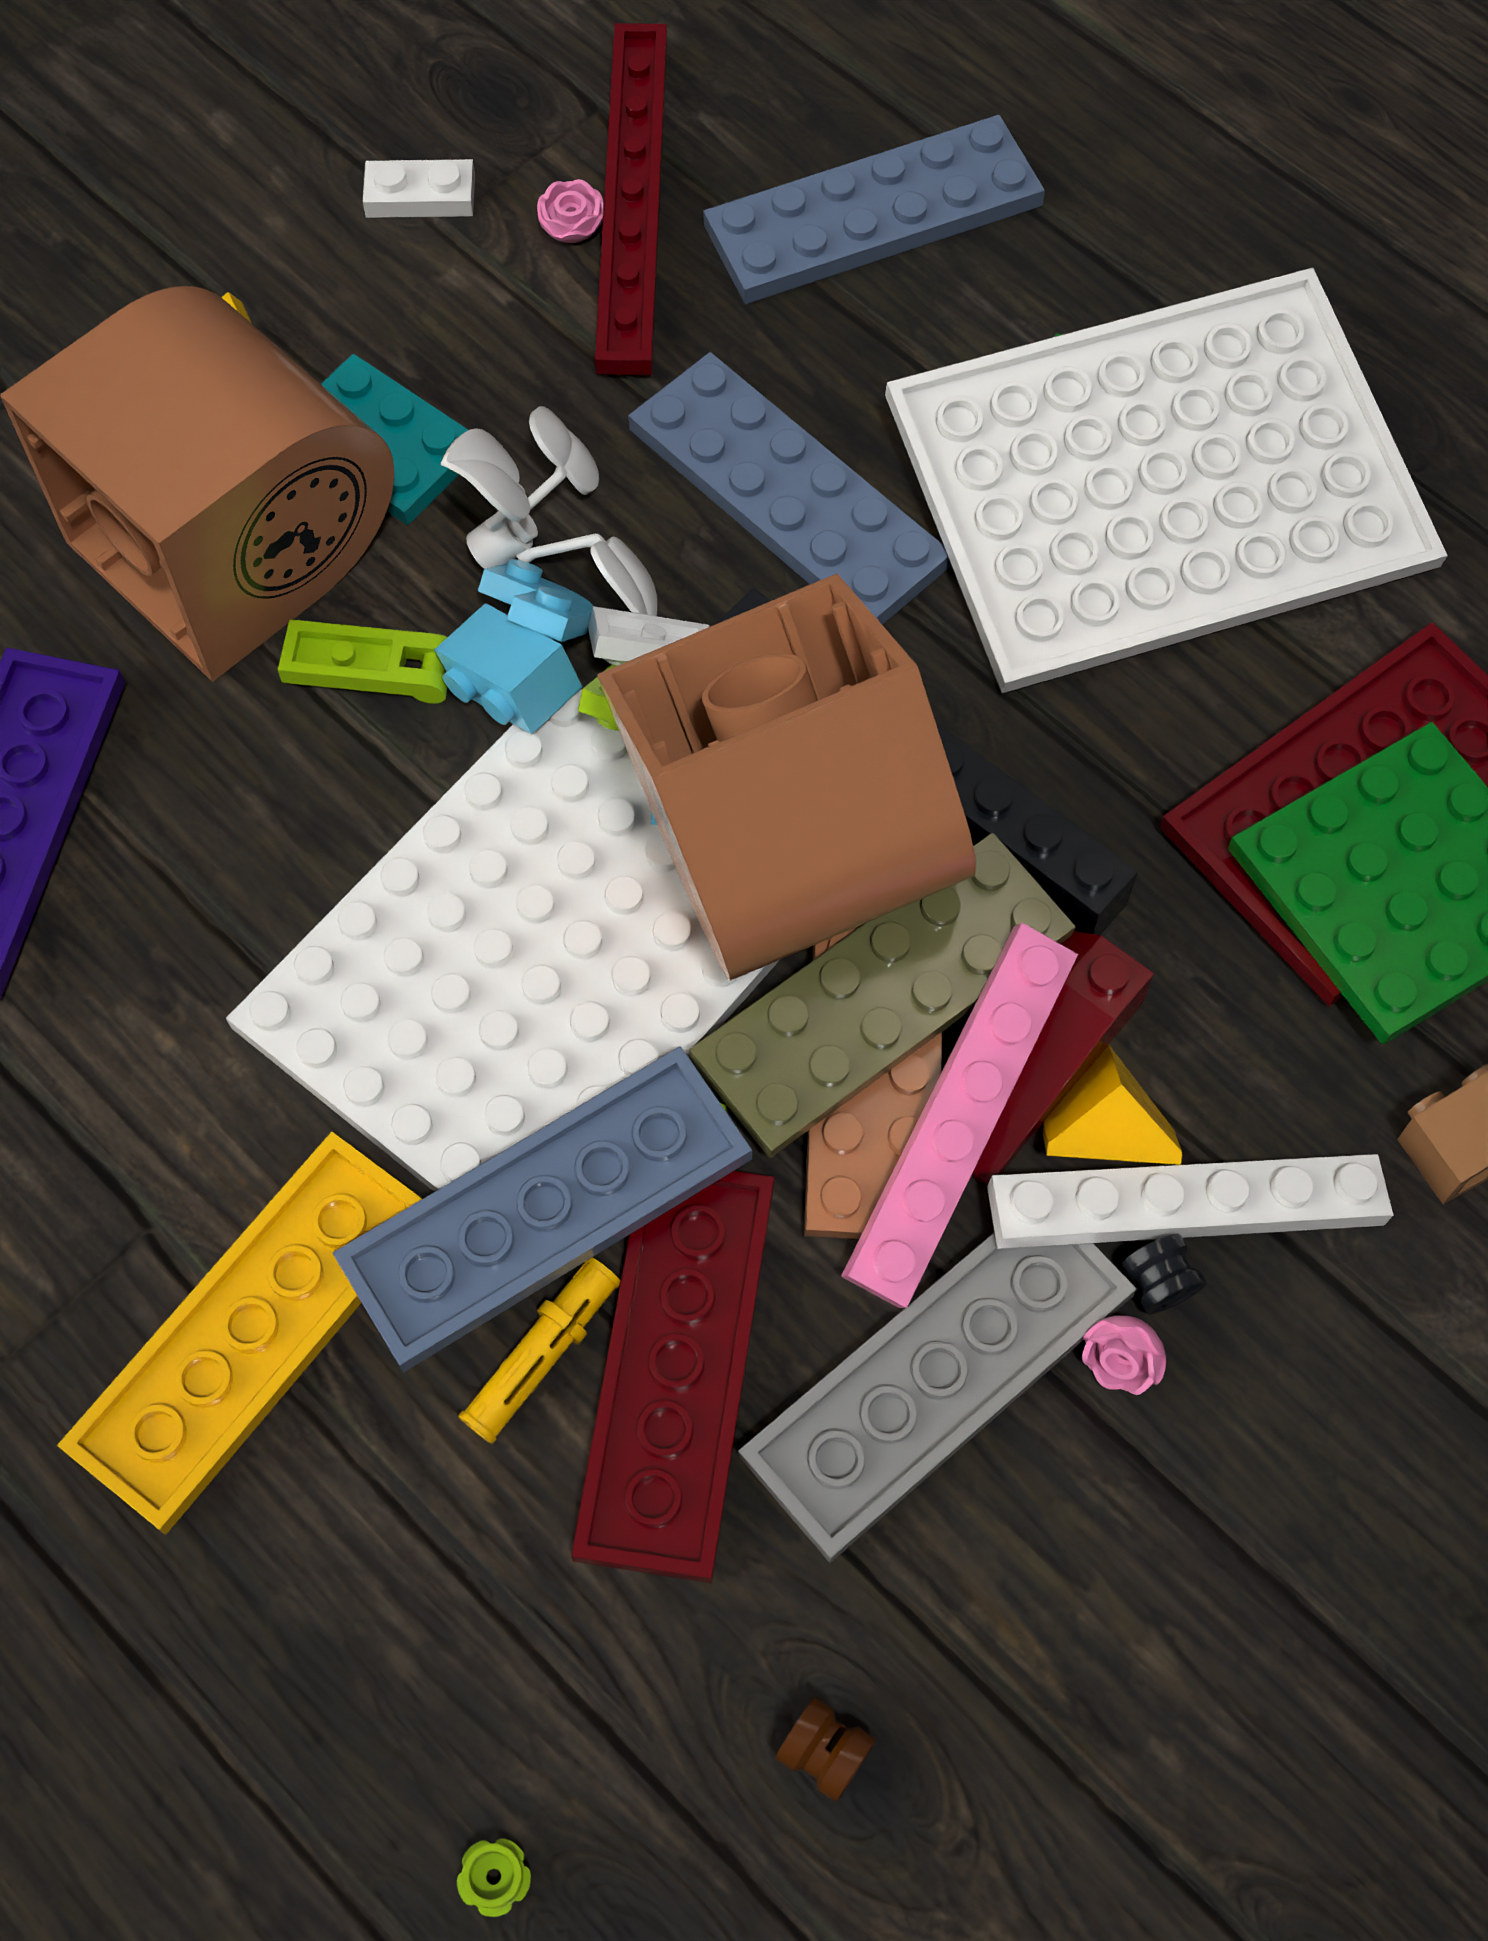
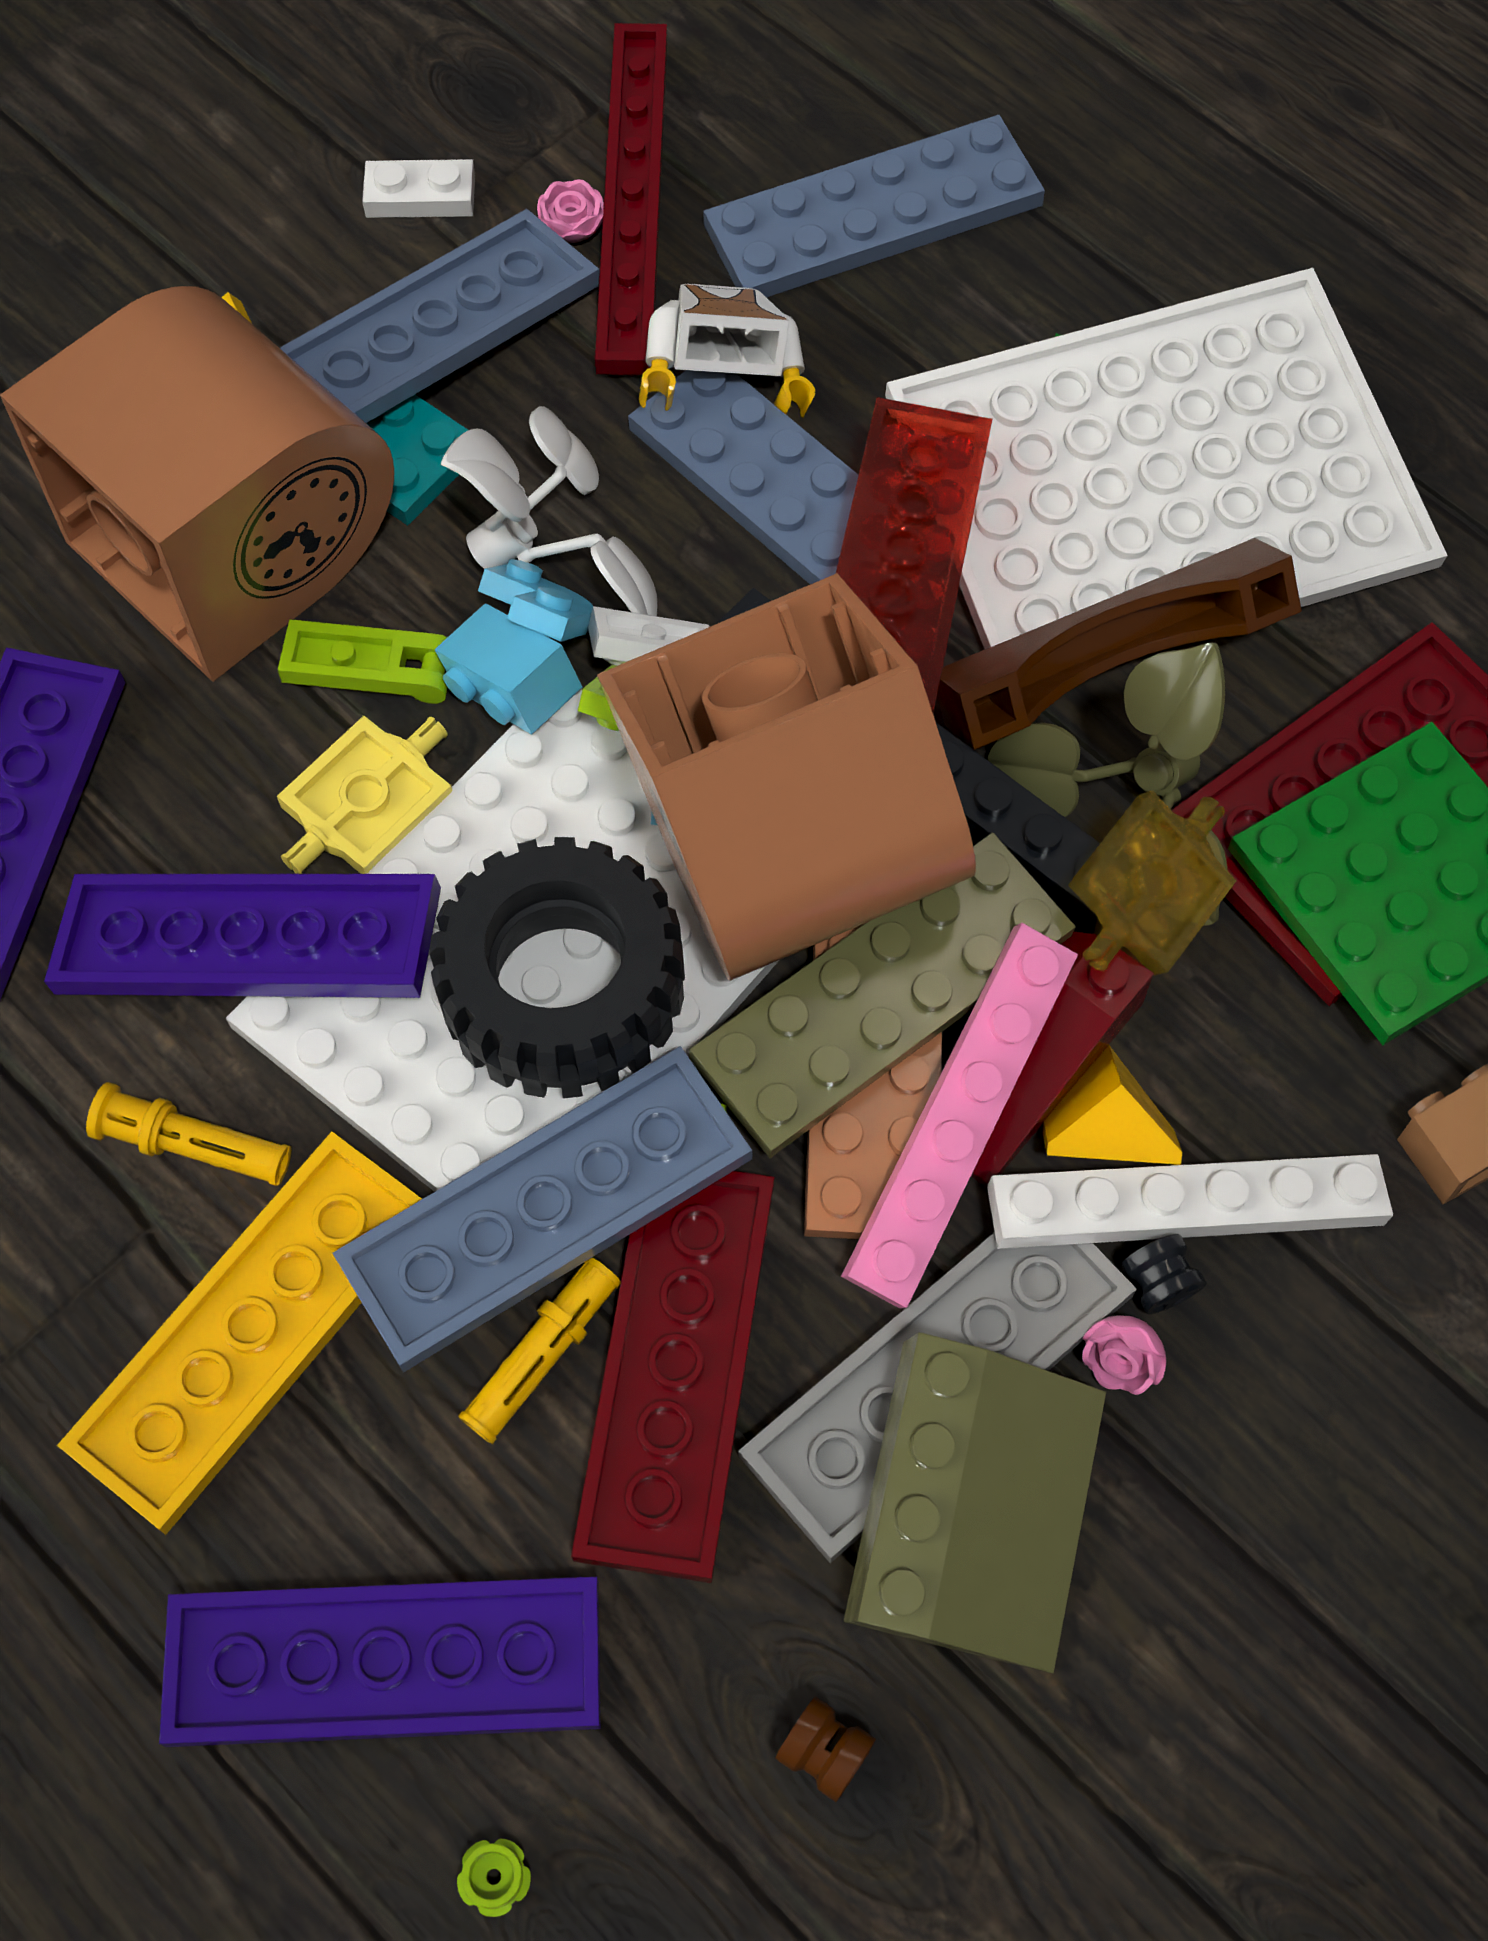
(156, 1134): none -> yellow pin
(245, 935): none -> dark purple plate
(364, 795): none -> light yellow plate
(381, 1662): none -> dark purple plate
(444, 315): none -> sand blue plate
(541, 893): none -> black tyre
(724, 333): none -> white torso
(914, 524): none -> clear red plate
(976, 1503): none -> olive slope
(1153, 882): none -> clear yellow plate
(1168, 696): none -> olive plant
(1209, 599): none -> reddish brown arch

